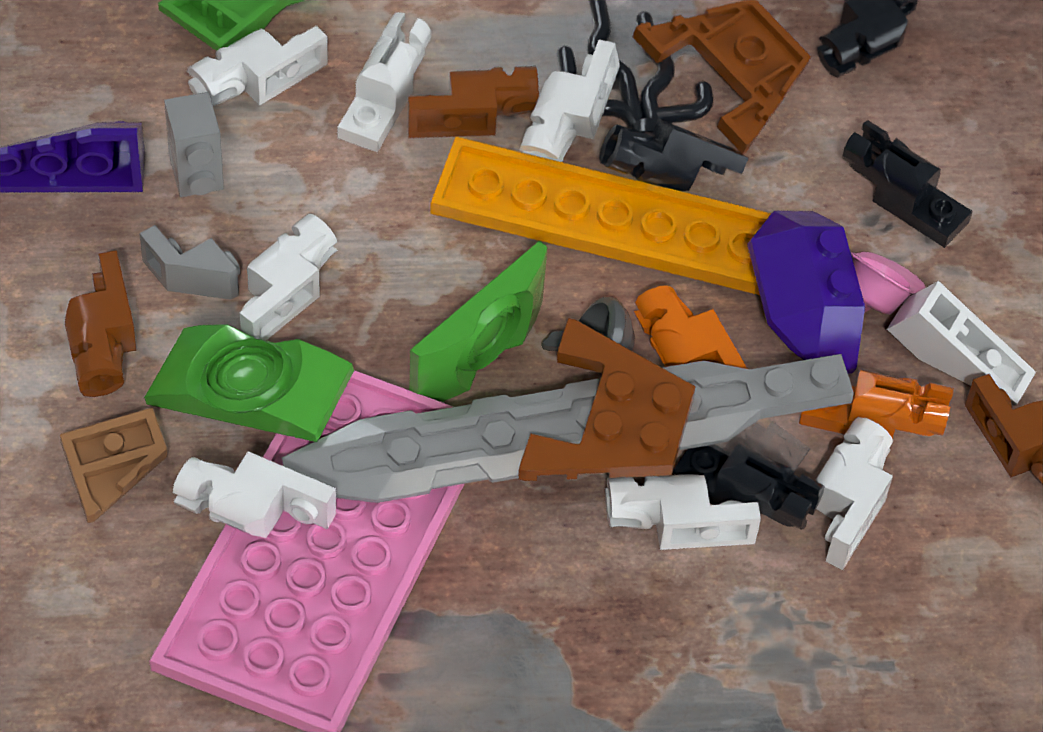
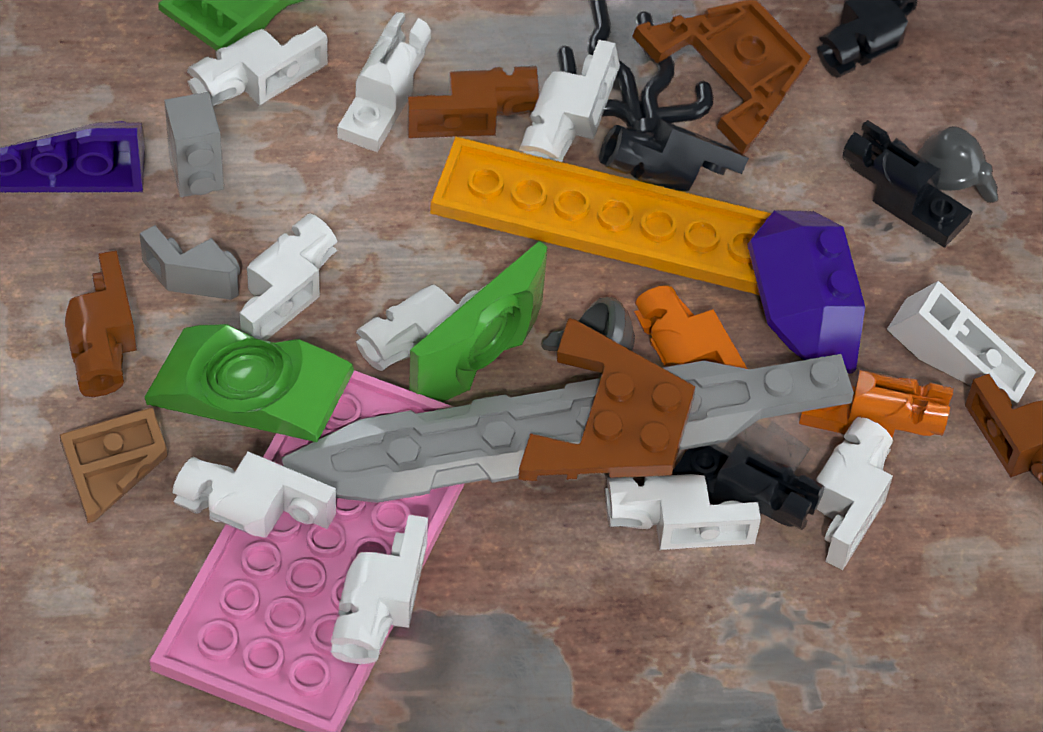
(379, 594): none -> white plate
(406, 325): none -> white plate
(884, 282): bright pink piece -> none
(960, 162): none -> dark grey hat

